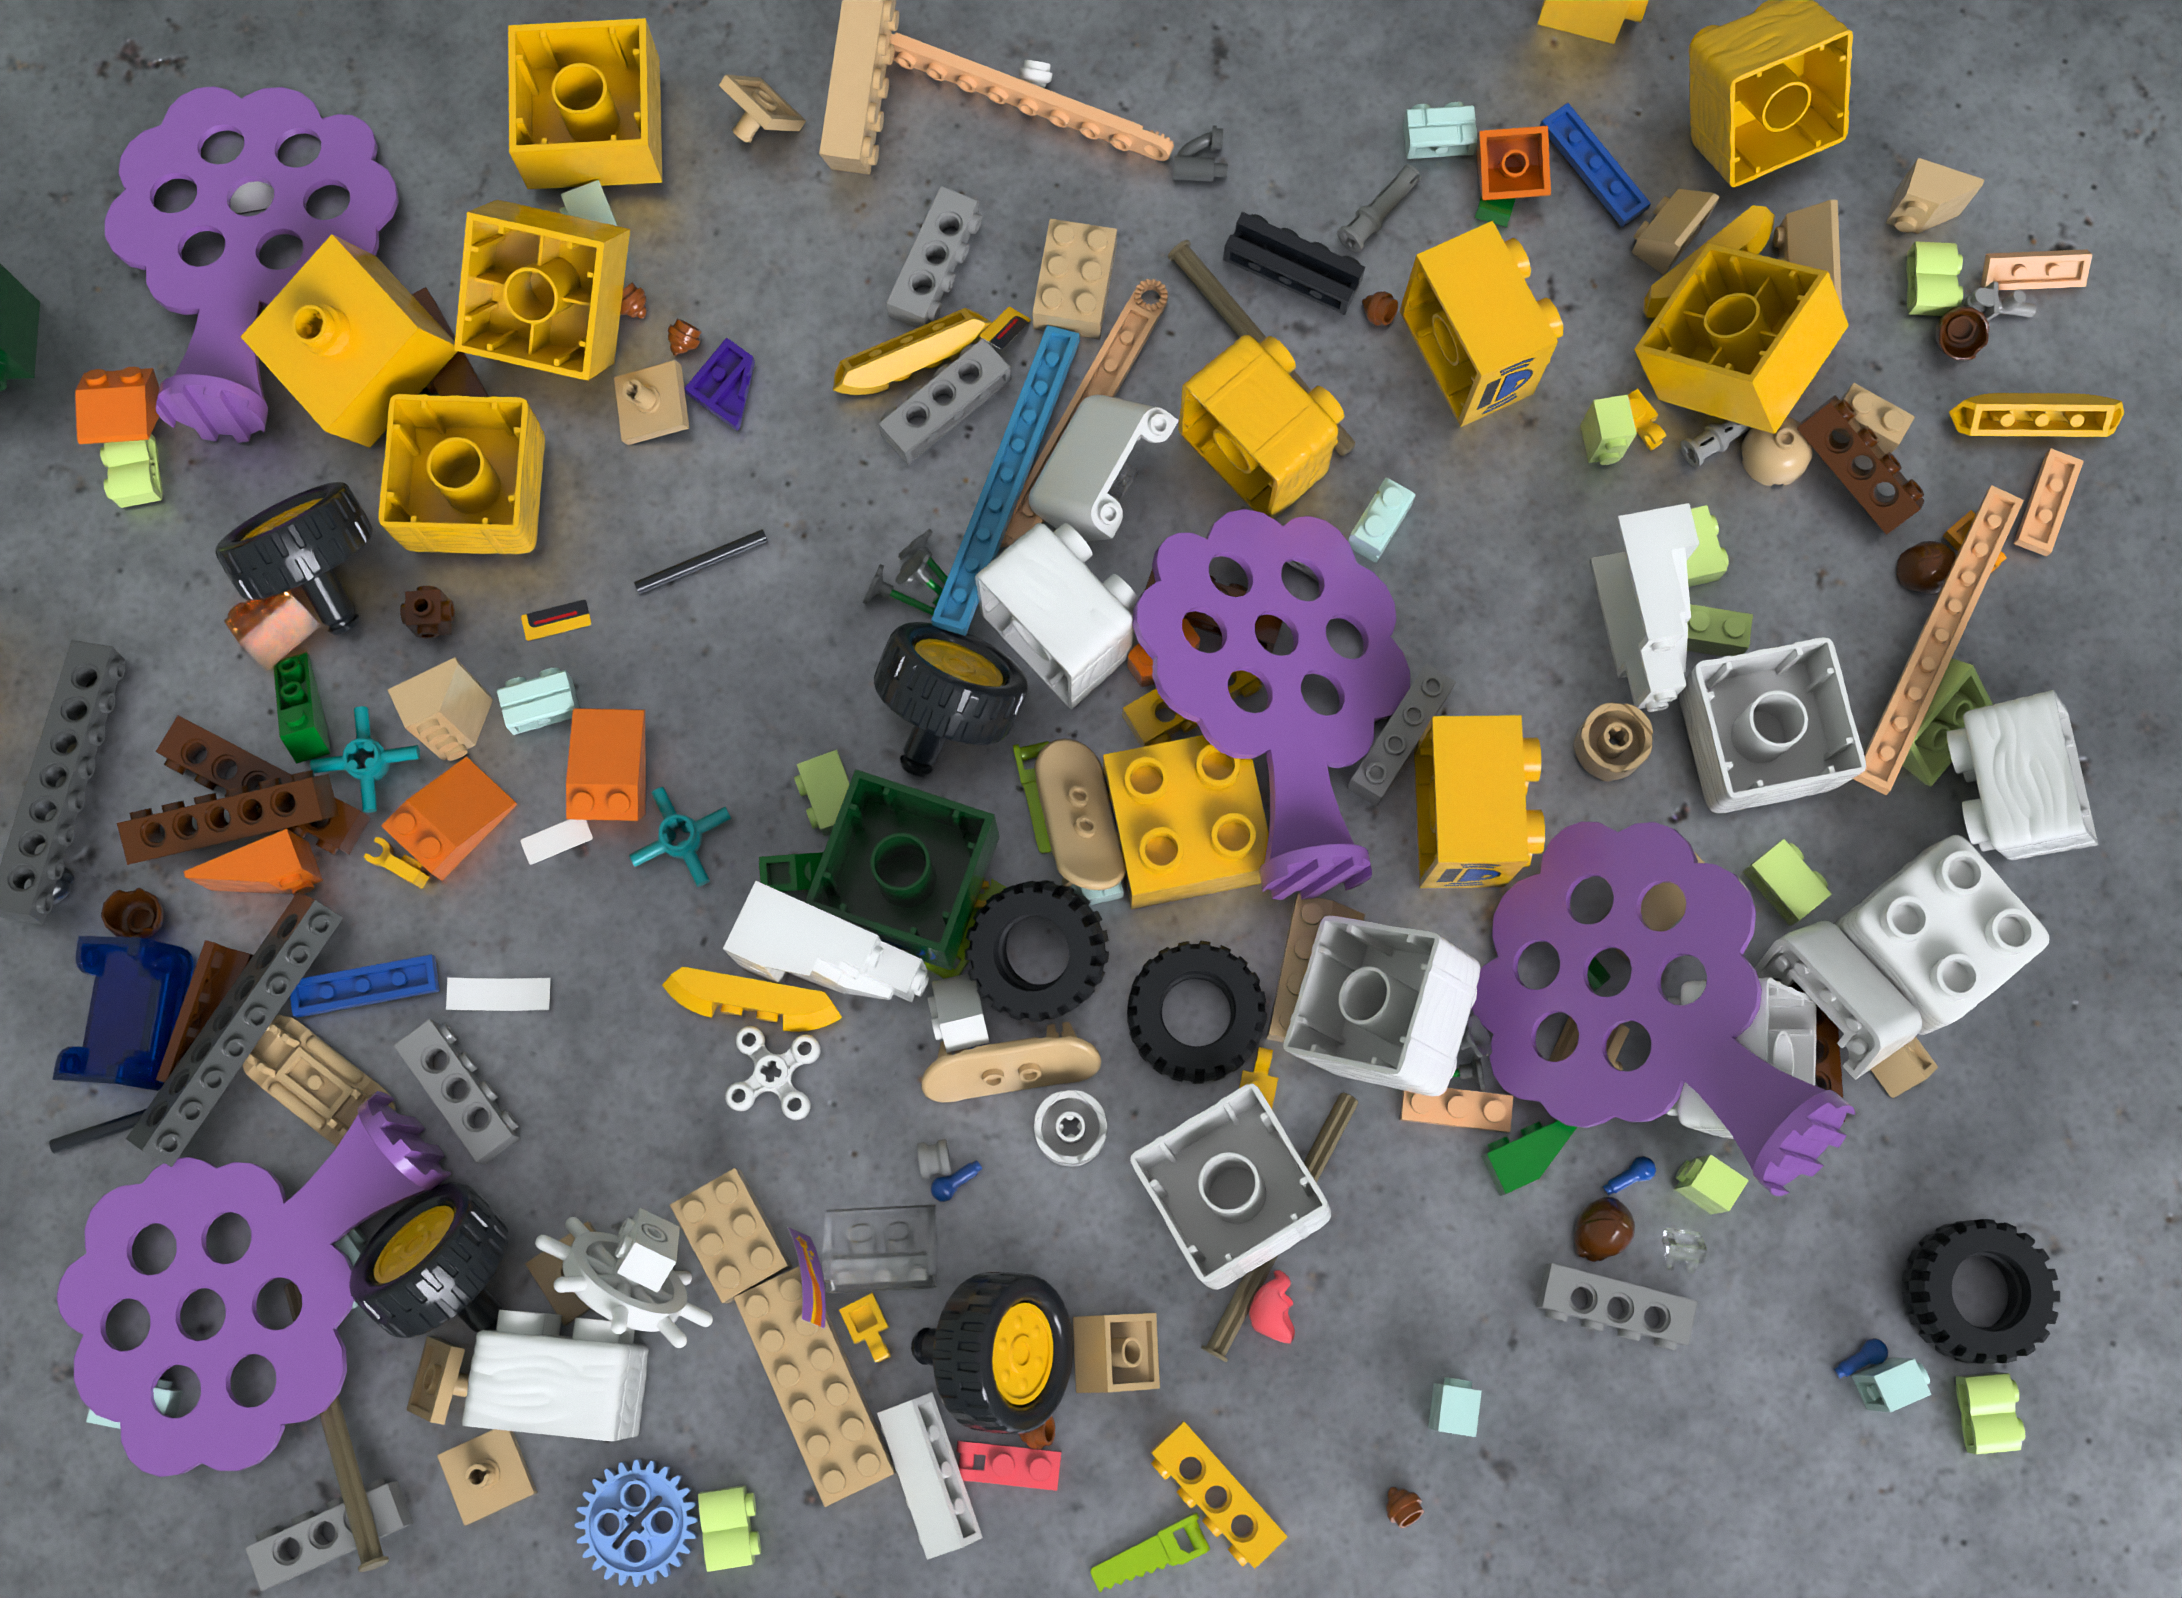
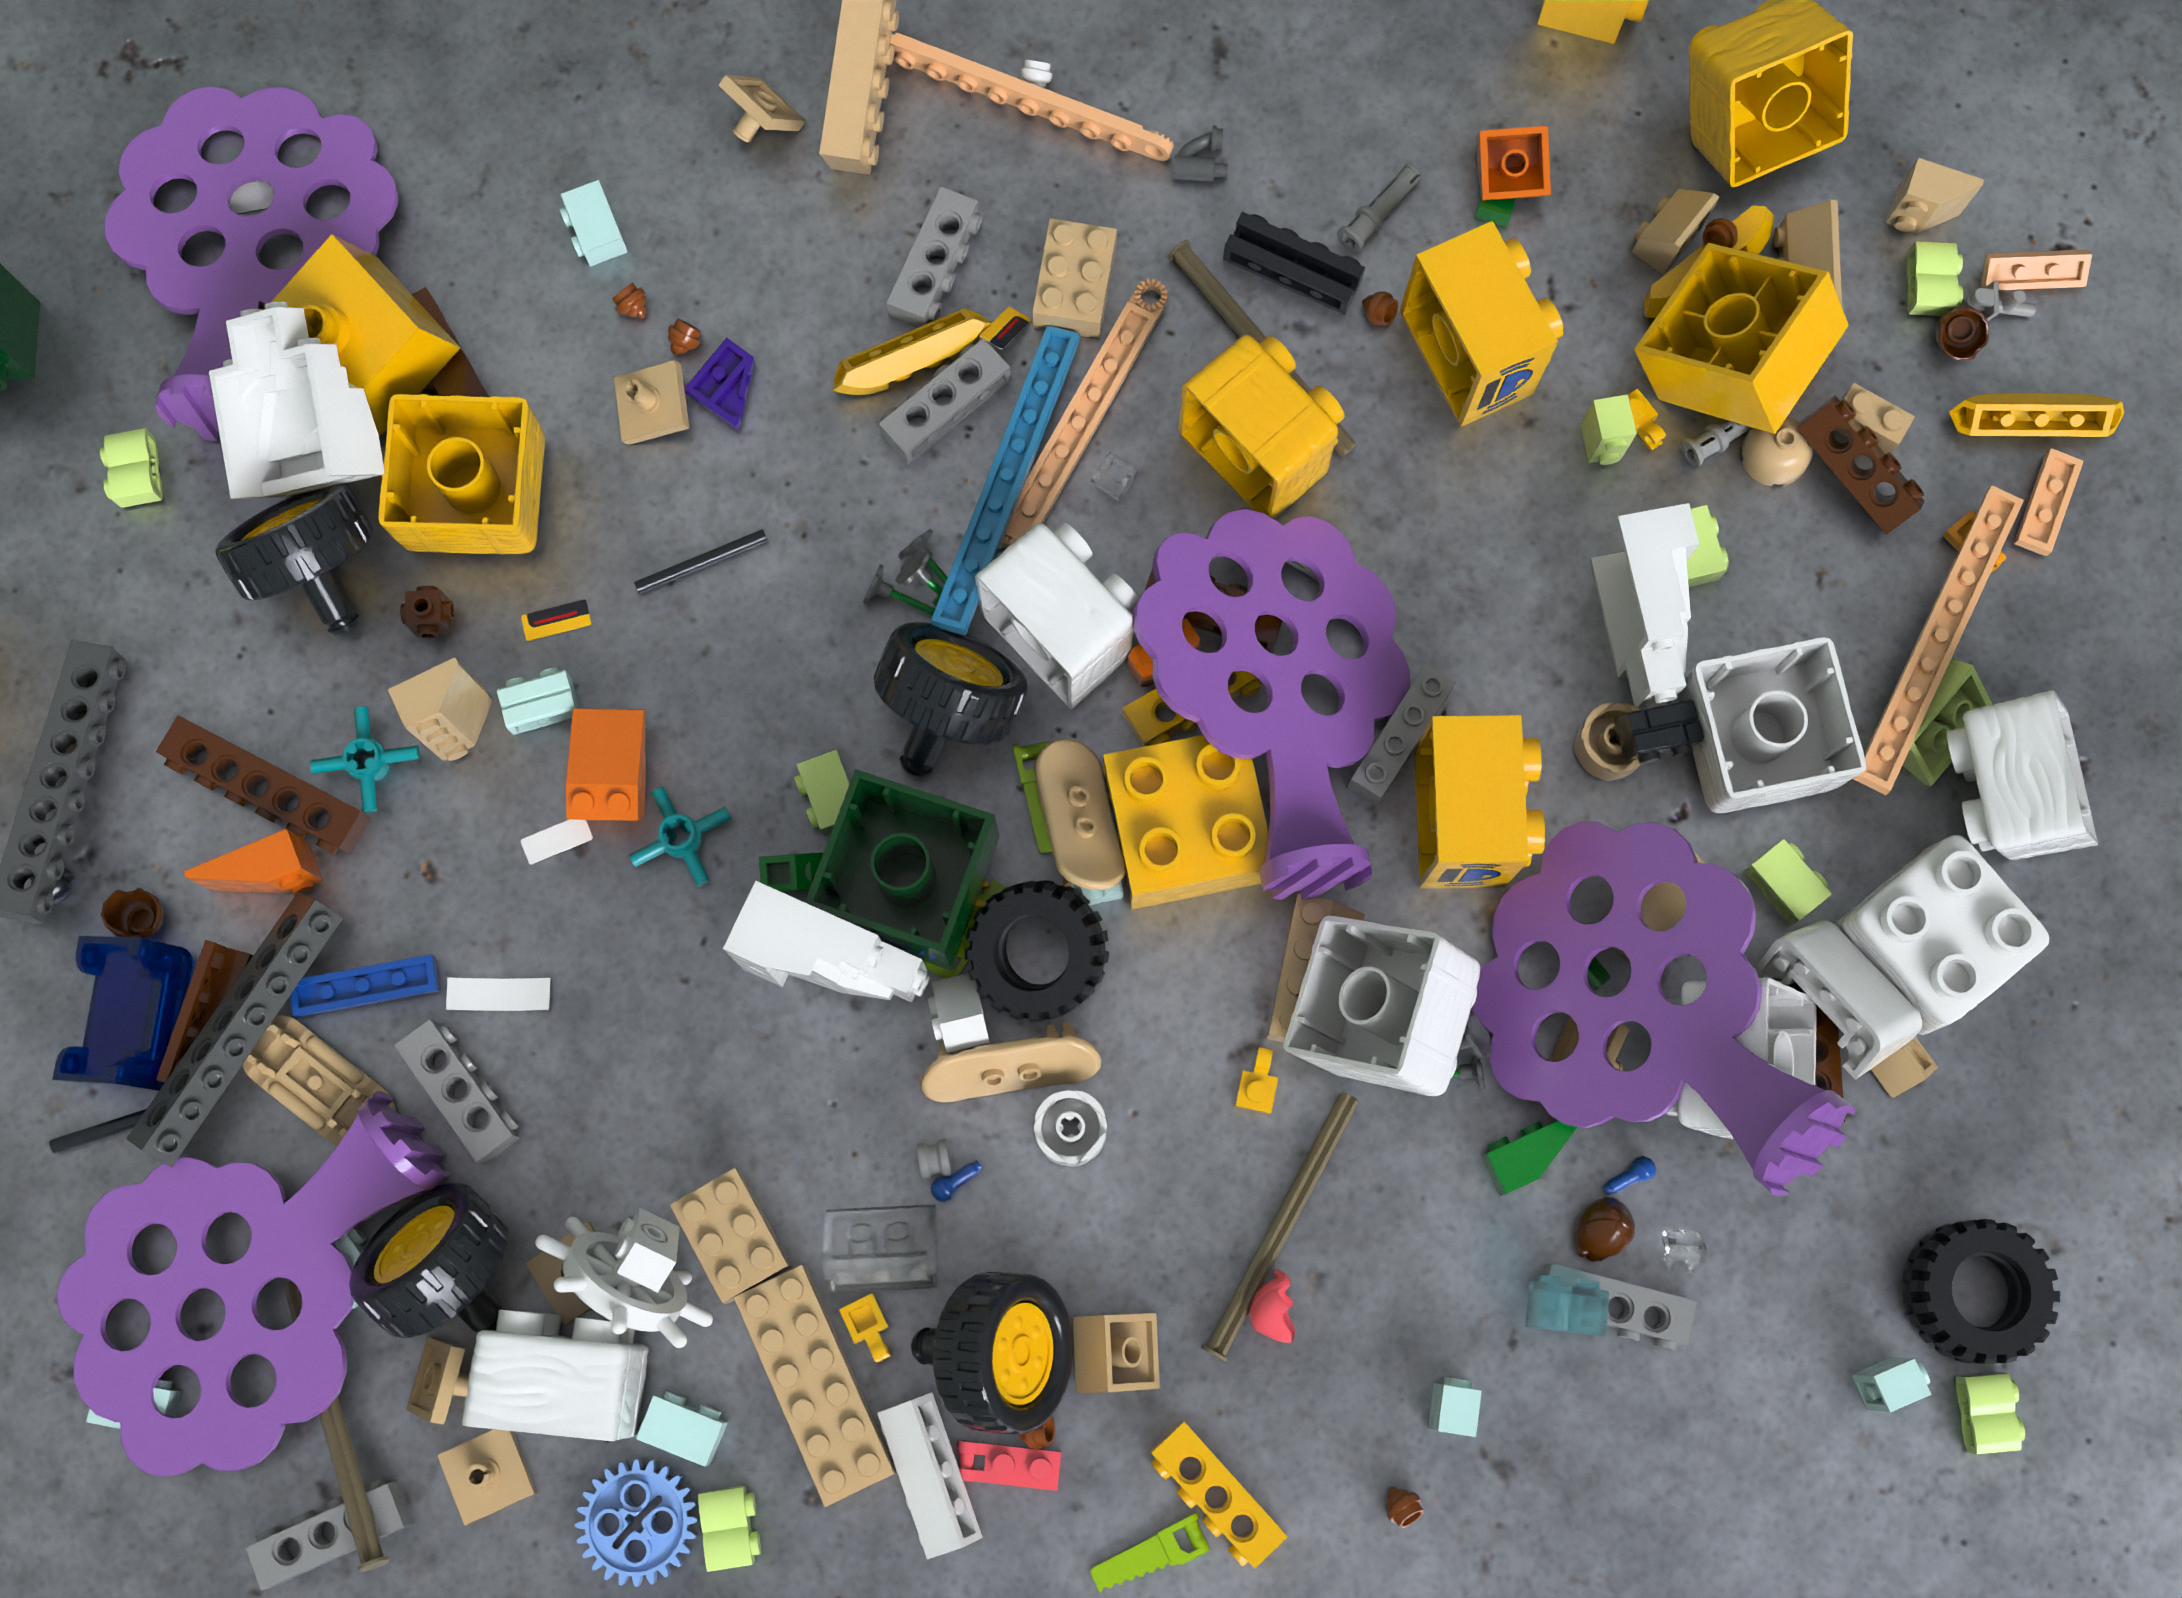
(116, 405): orange slope -> none
(144, 841): reddish brown brick -> none
(271, 626): clear orange slope -> none
(288, 410): none -> white panel
(300, 709): green slope -> none
(405, 868): yellow plate -> none
(449, 817): orange slope -> none
(541, 289): yellow brick -> none
(584, 103): yellow brick -> none
(682, 1429): none -> light aqua brick
(705, 990): yellow brick -> none
(764, 1060): white gear -> none
(812, 1279): medium lavender sticker -> none
(1088, 460): white windscreen -> none
(1209, 964): black tyre -> none
(1231, 1187): white brick -> none
(1381, 519): light aqua brick -> none
(1440, 131): light aqua brick -> none
(1459, 1109): light nougat plate -> none
(1567, 1307): none -> clear light blue brick
(1595, 165): blue plate -> none
(1659, 730): none -> black brick
(1710, 1184): yellowish green brick -> none
(1718, 631): yellowish green brick -> none
(1721, 233): none -> dark orange plate
(1873, 1352): blue piece -> none
(1925, 566): reddish brown hair -> none

